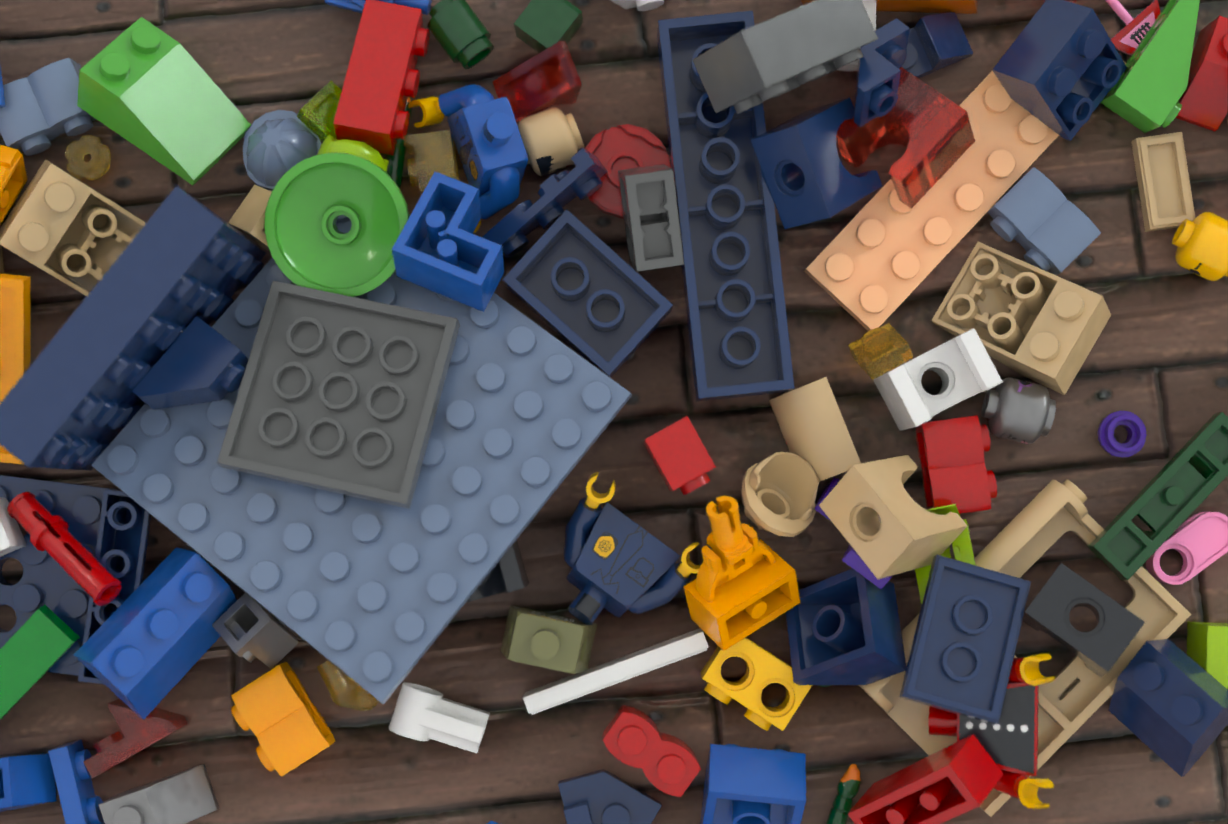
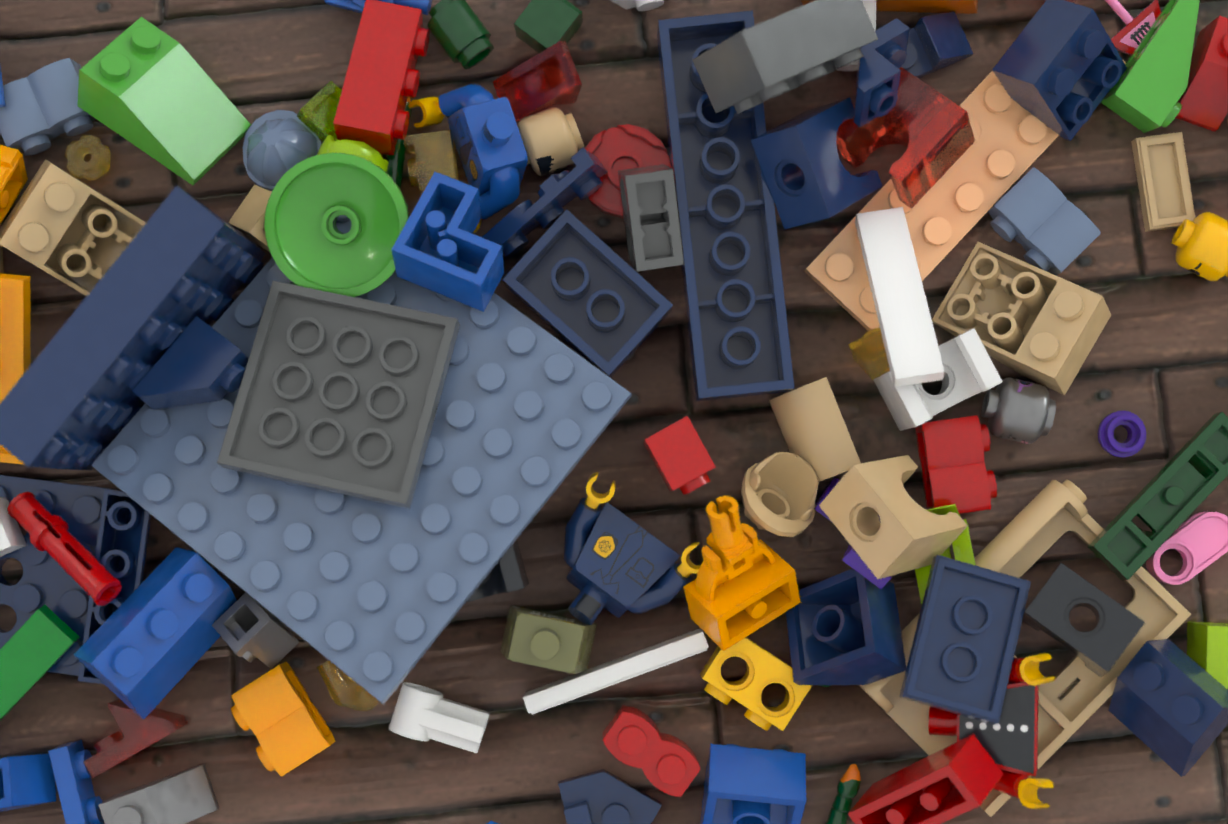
(899, 297): none -> white tile

